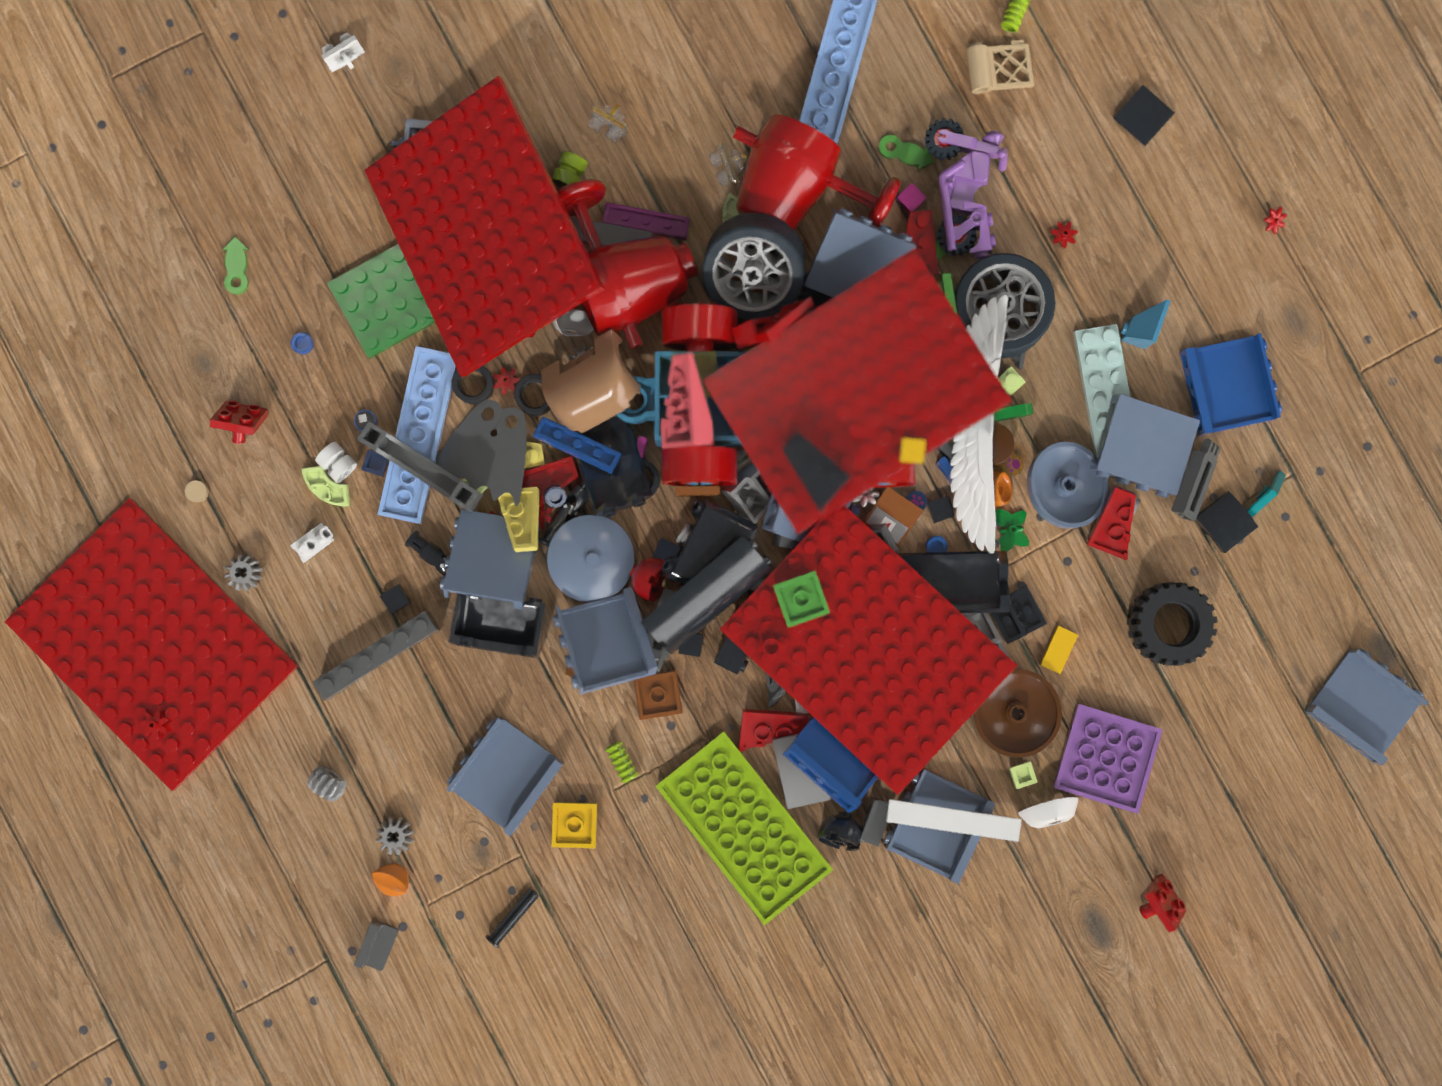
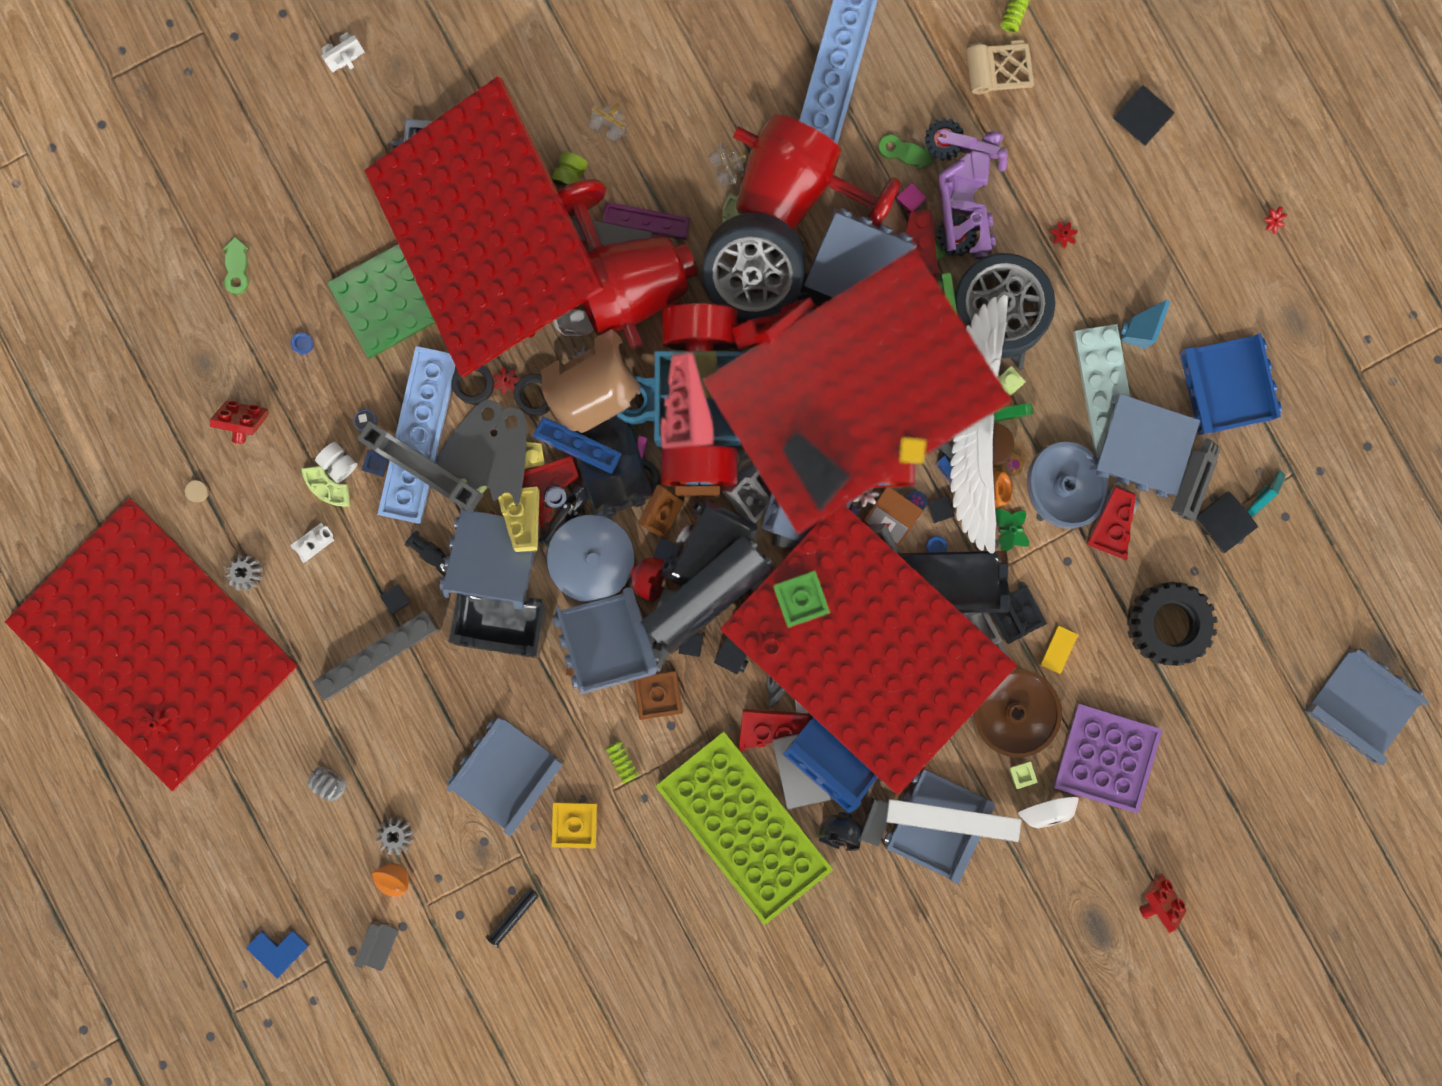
(277, 957): none -> blue tile
(661, 512): none -> dark orange tile

